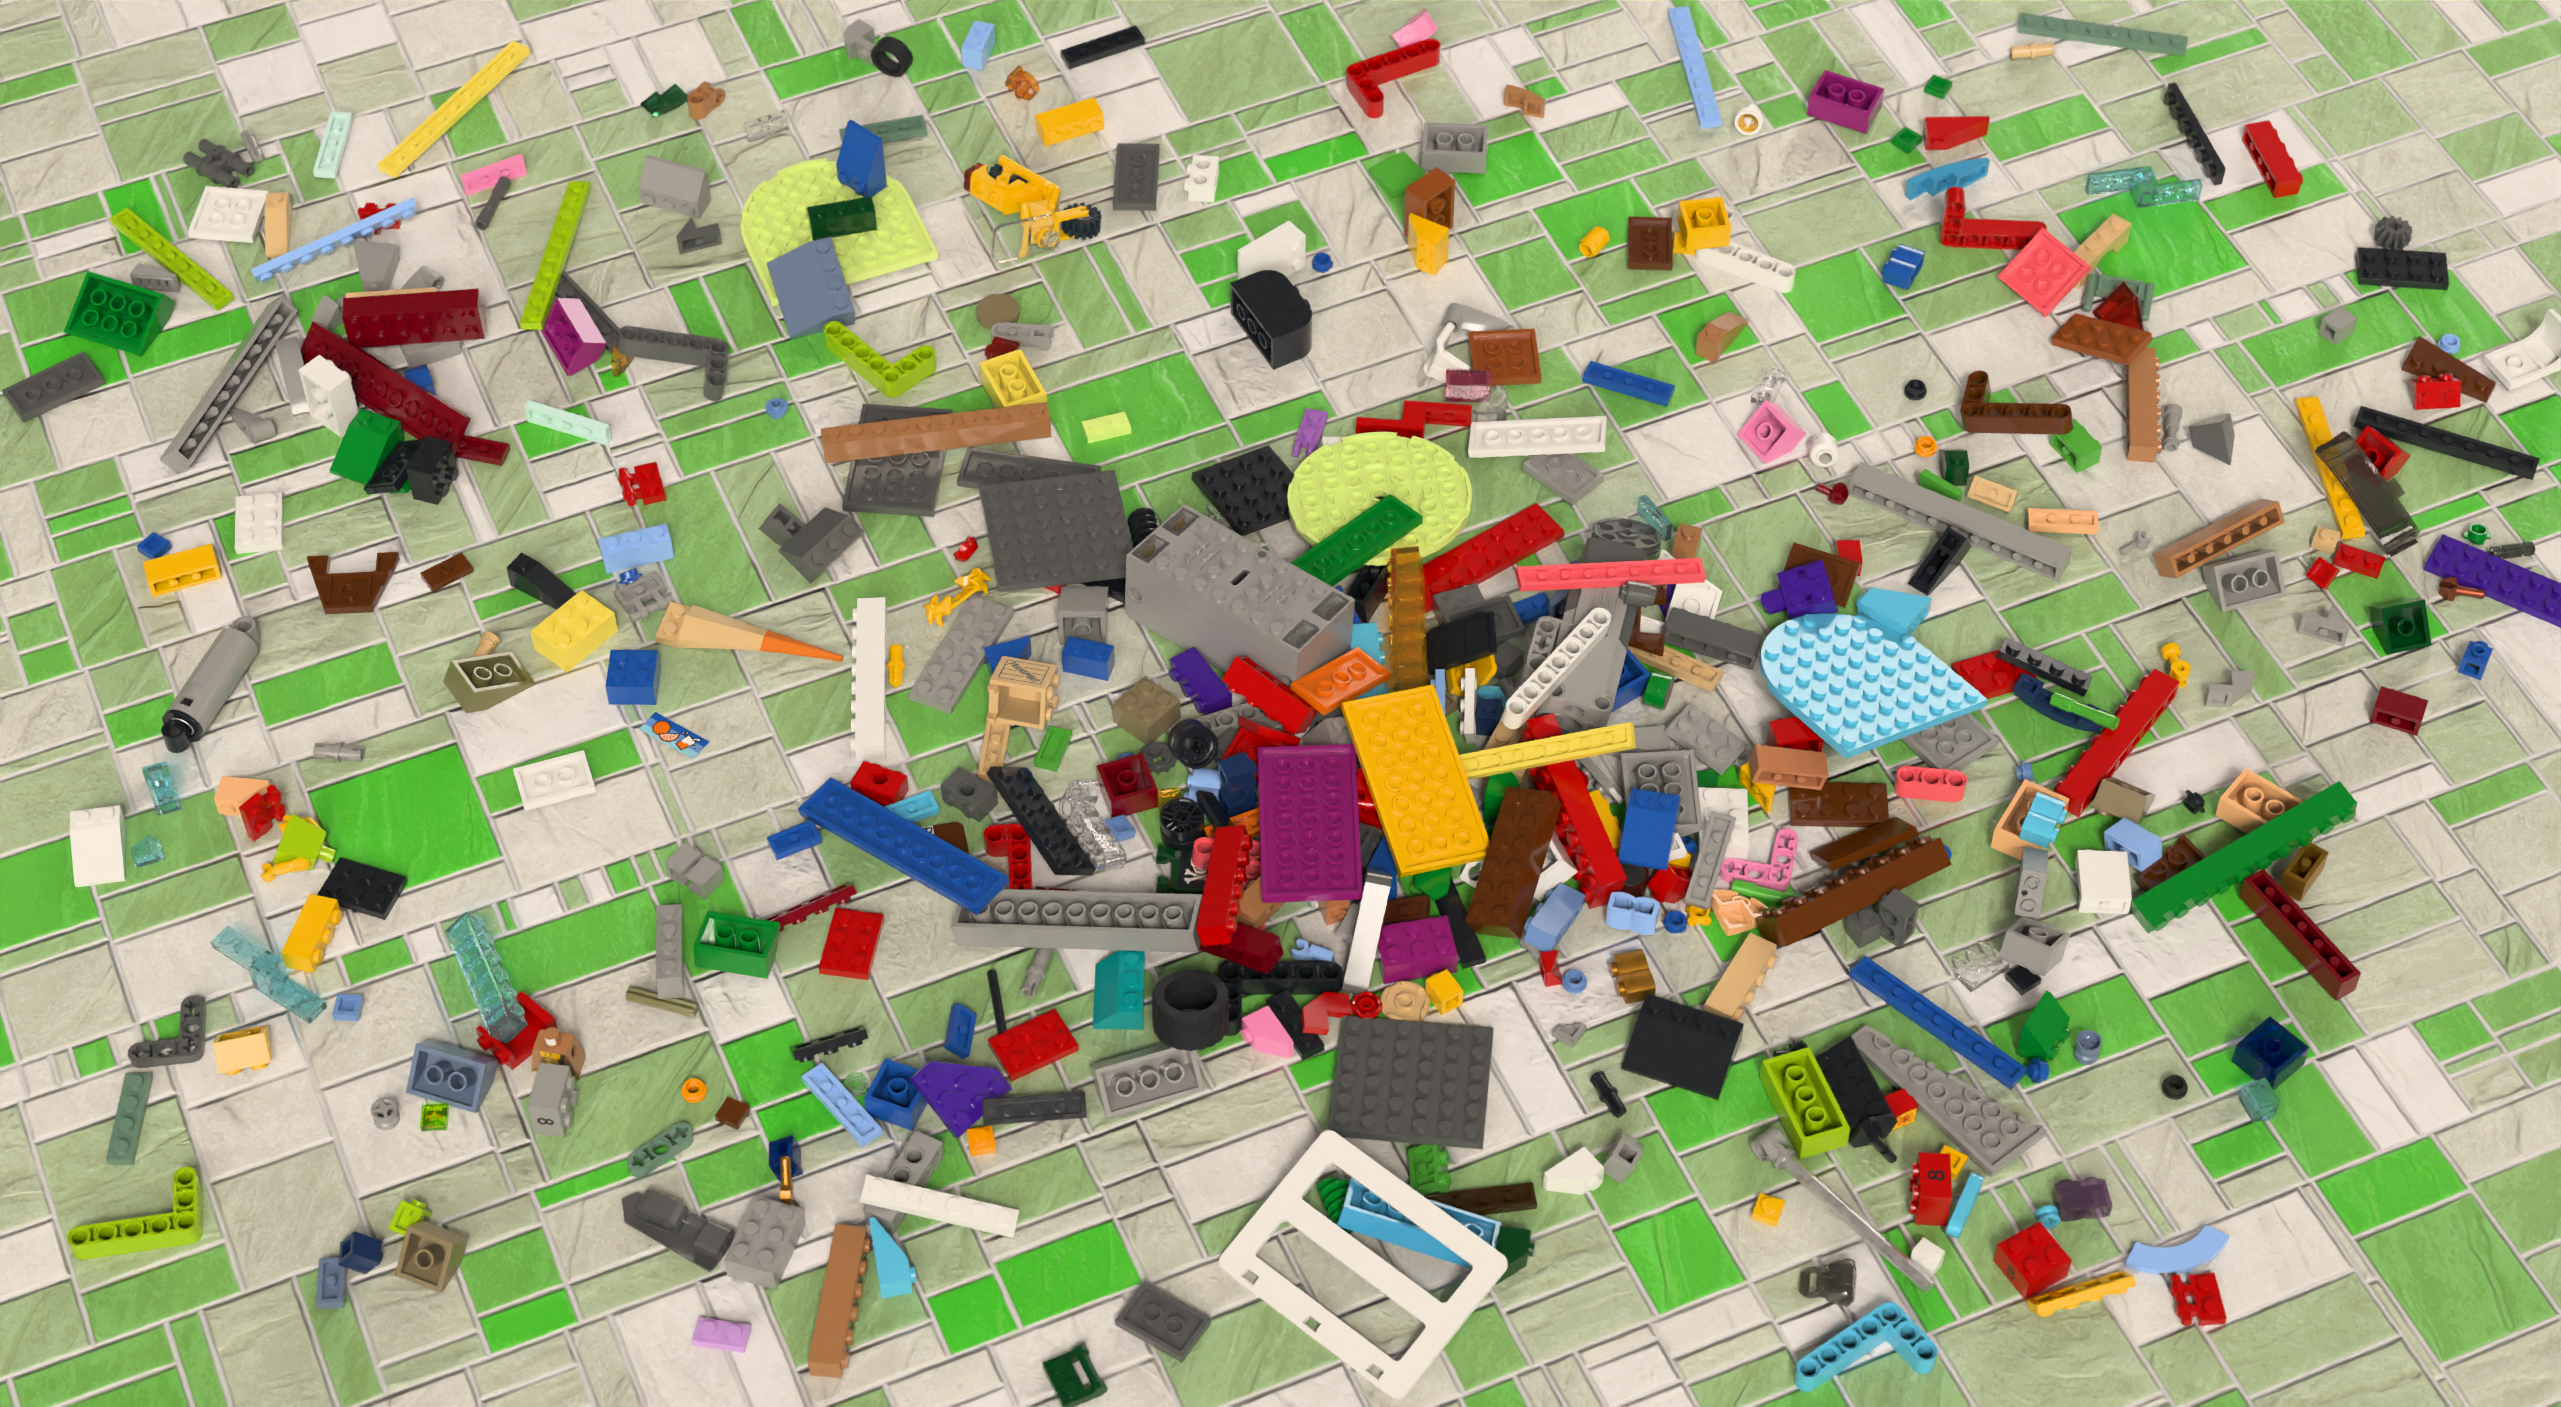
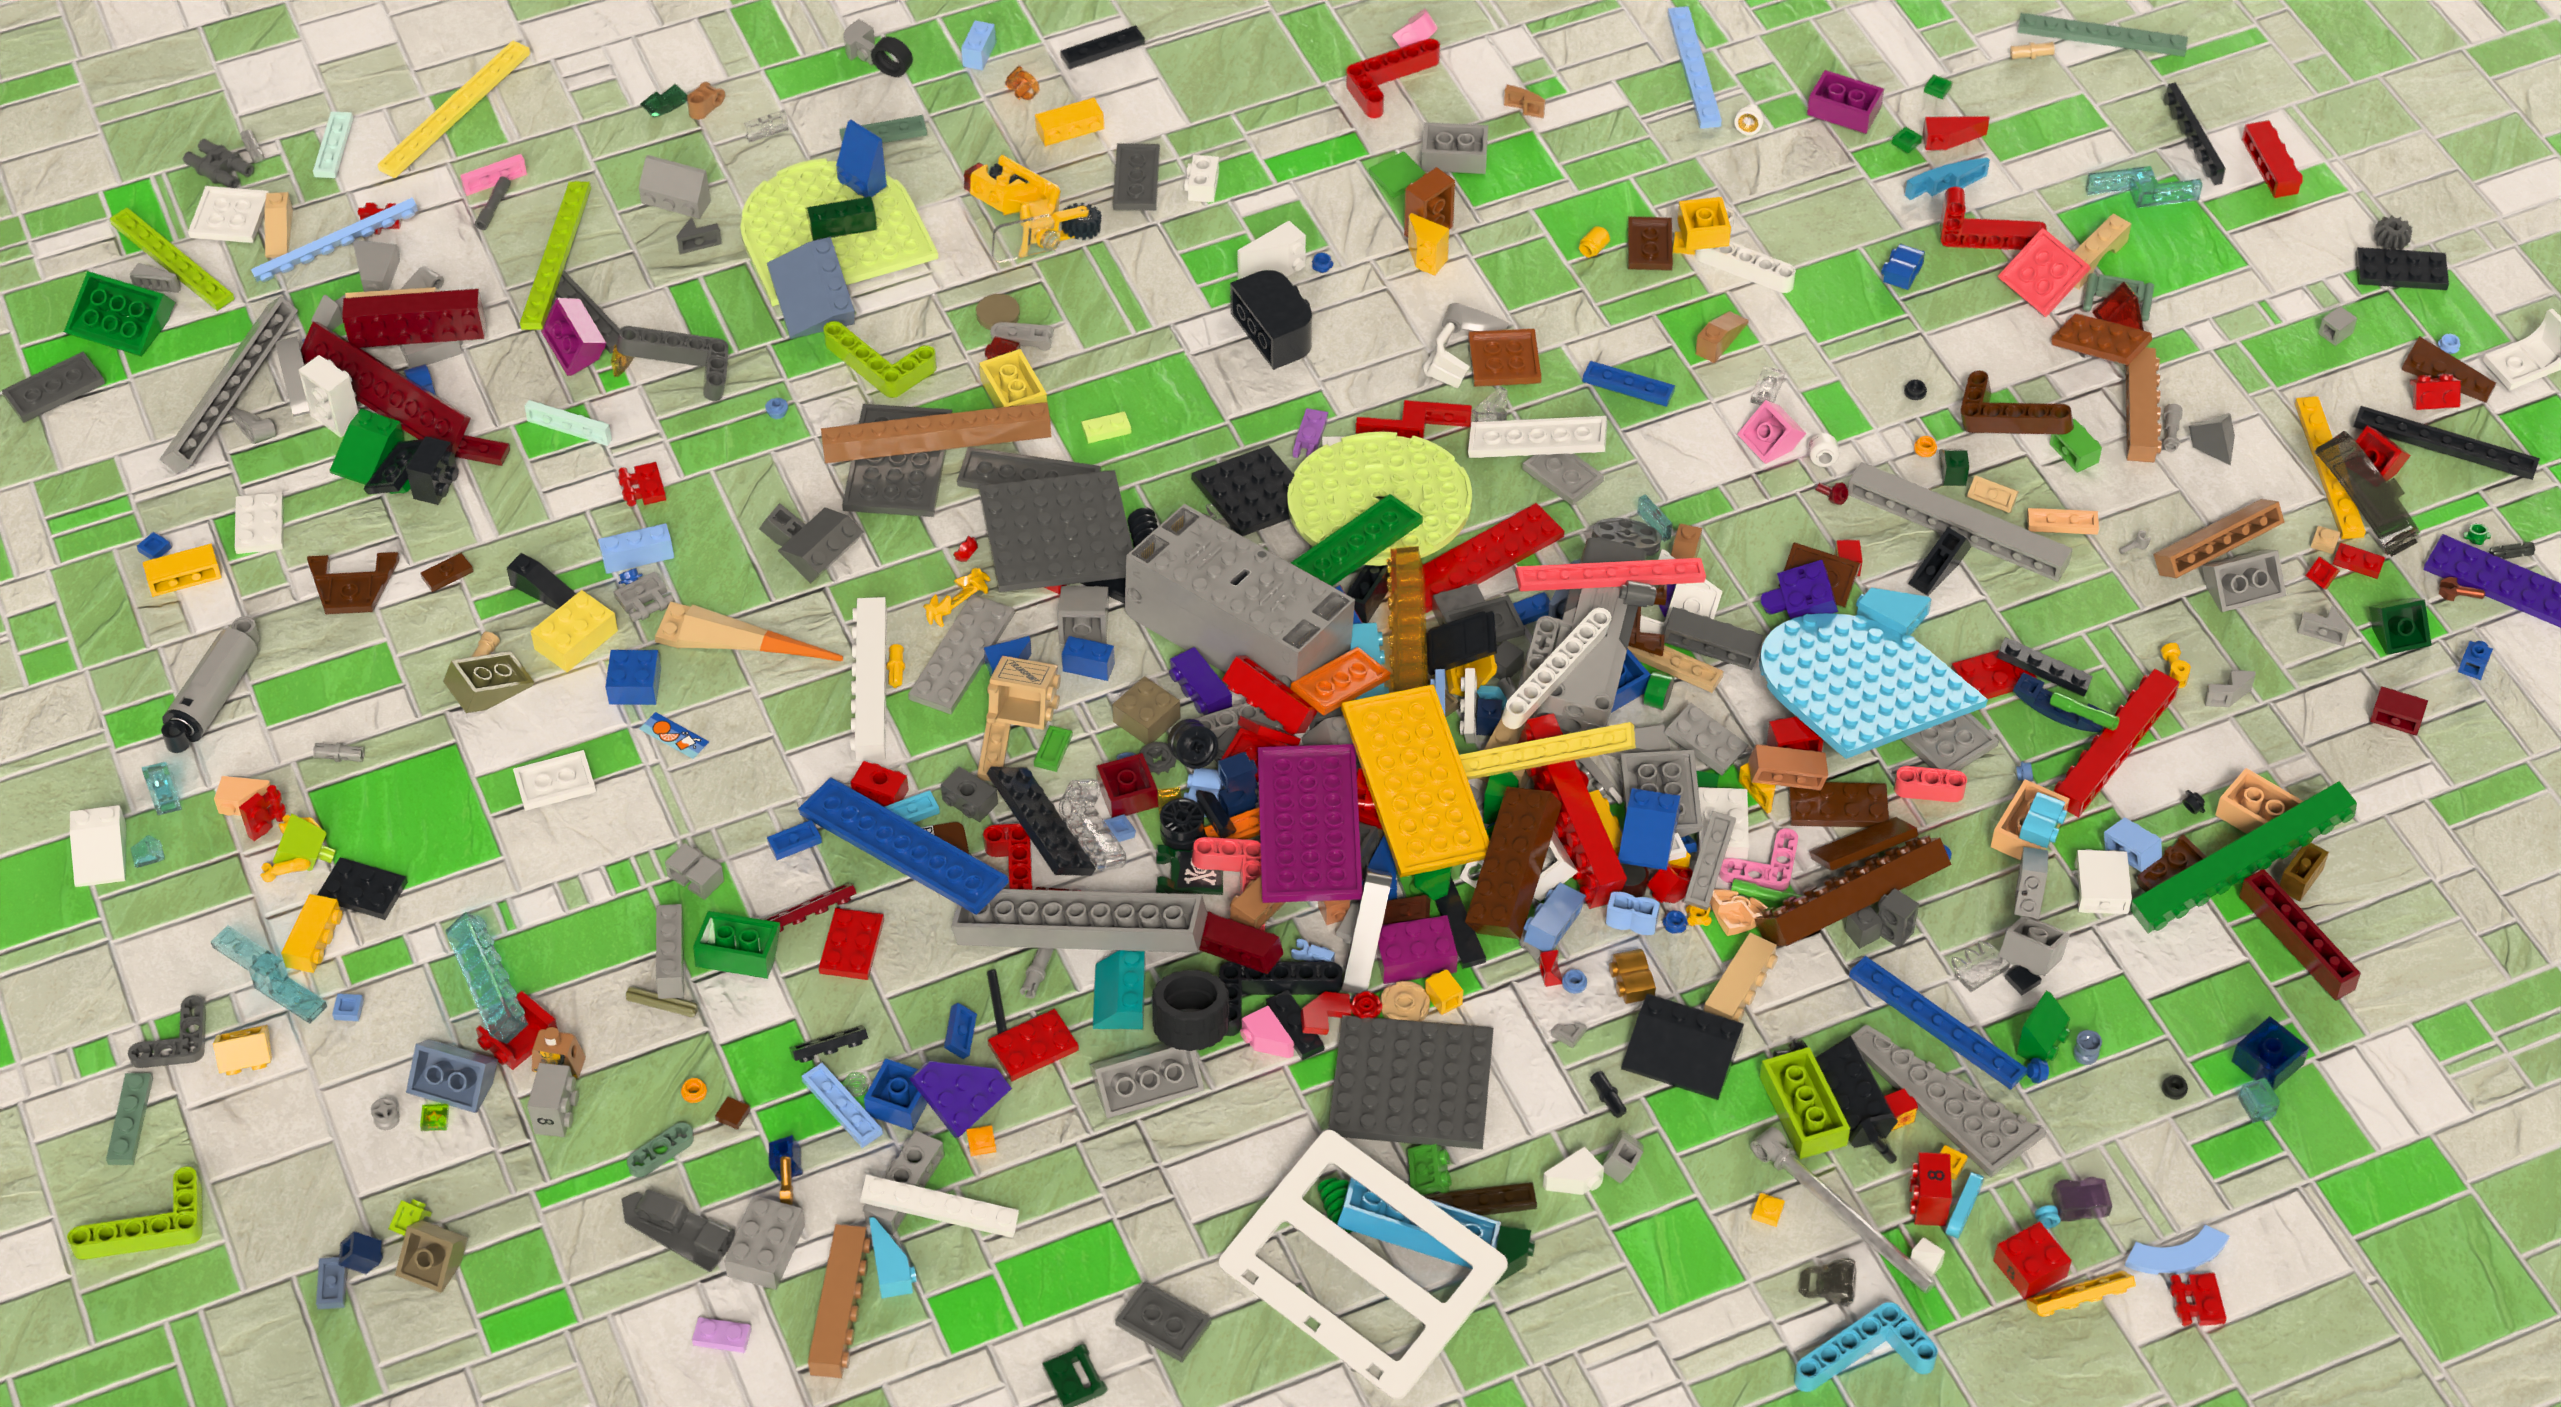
(1034, 1108): black plate -> none
(1224, 885): red brick -> none
(1467, 385): clear pink brick -> none
(1935, 483): bright green tile -> none
(2122, 800): dark tan slope -> none

